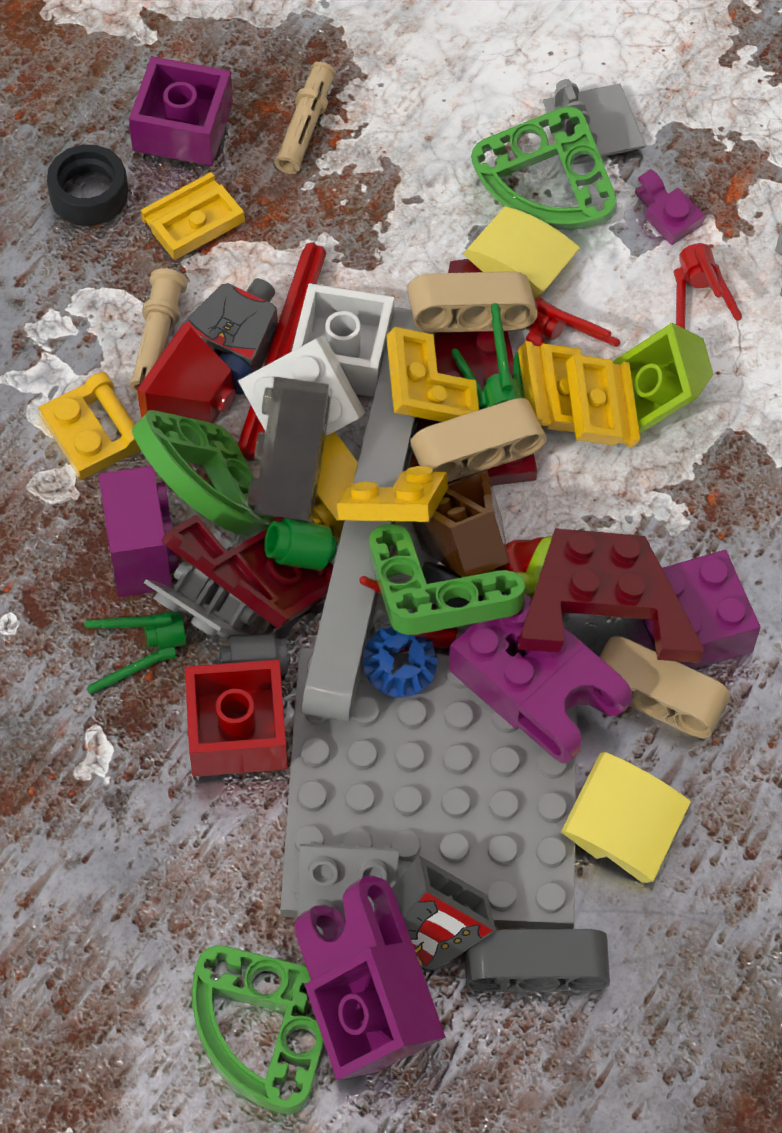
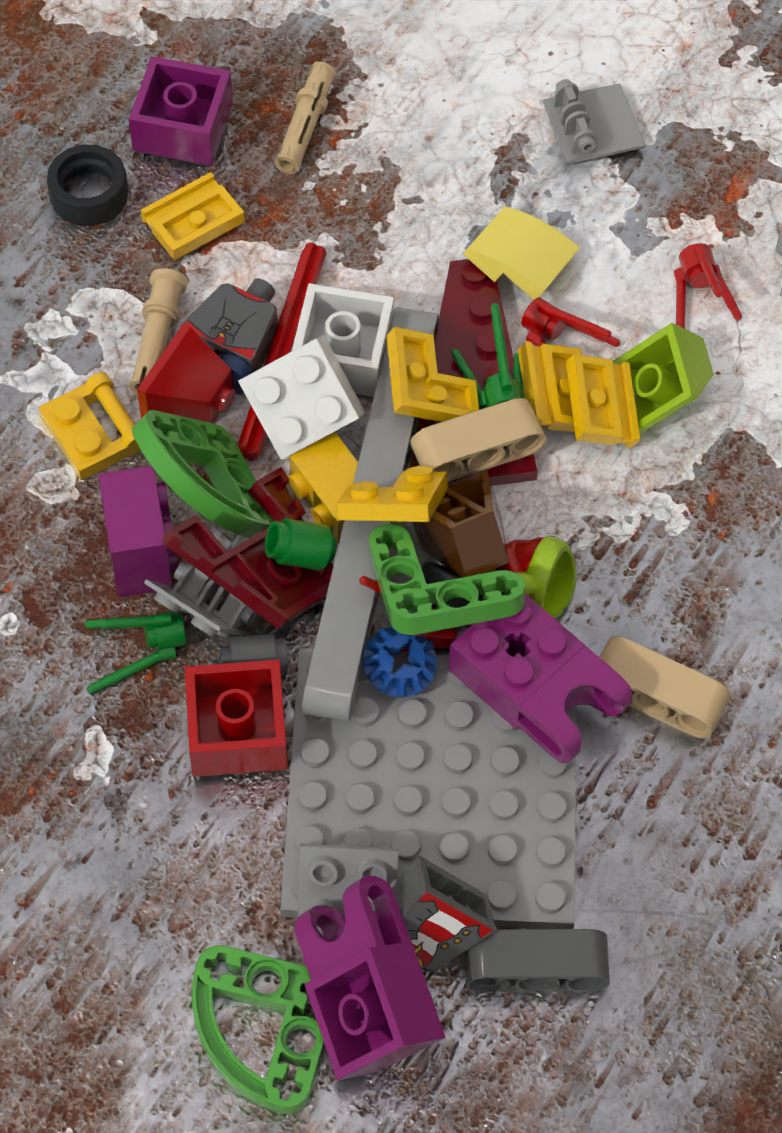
(290, 449): clear smoke brick -> none
(465, 299): tan beam -> none
(568, 149): bright green beam -> none
(606, 578): dark red wing -> none
(626, 816): light yellow slope -> none
(669, 213): magenta plate -> none
(714, 606): magenta brick -> none

